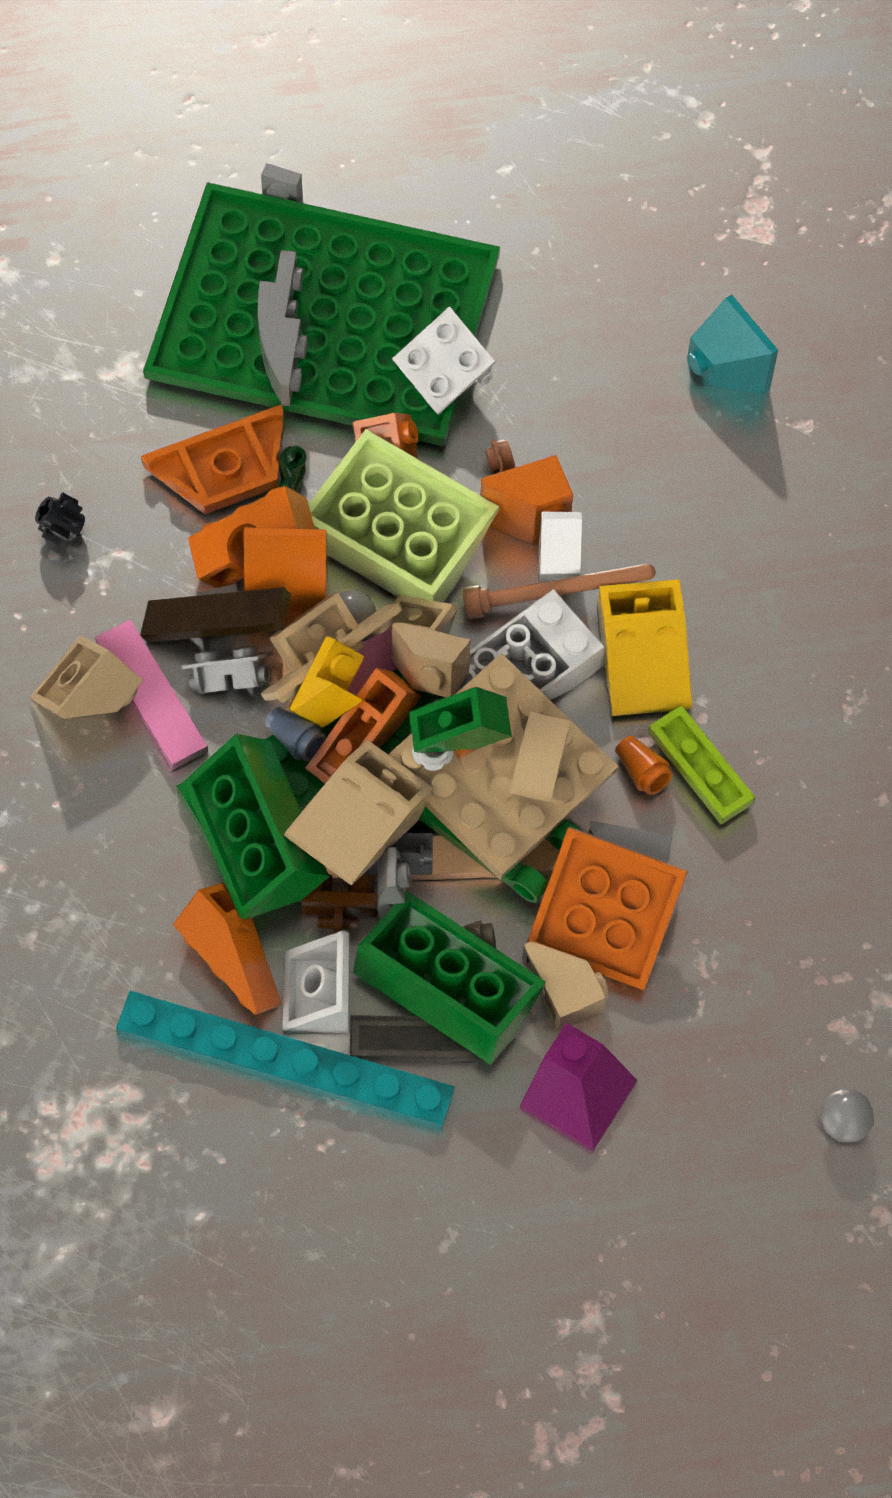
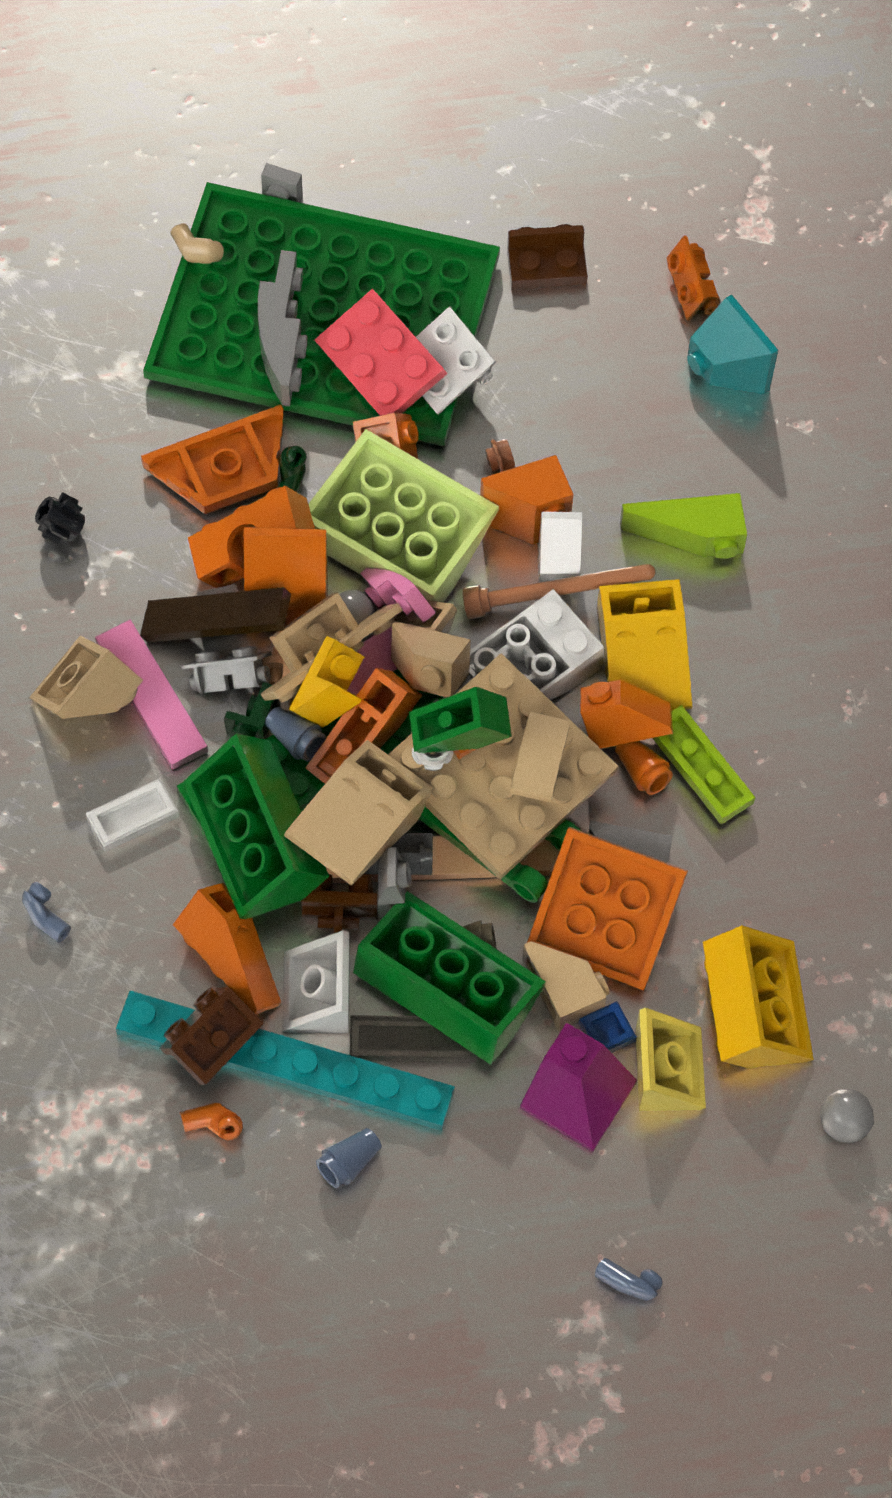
(41, 916): none -> sand blue arm
(132, 815): none -> white tile
(196, 249): none -> tan arm
(211, 1033): none -> reddish brown bracket
(215, 1118): none -> orange arm
(254, 722): none -> dark green bracket
(348, 1157): none -> sand blue cone
(380, 355): none -> coral plate
(391, 588): none -> bright pink slope
(547, 257): none -> reddish brown bracket
(609, 1027): none -> blue tile
(623, 713): none -> orange slope
(628, 1283): none -> sand blue arm
(668, 1063): none -> light yellow slope
(687, 268): none -> orange hinge
(693, 524): none -> lime slope
(757, 999): none -> yellow slope

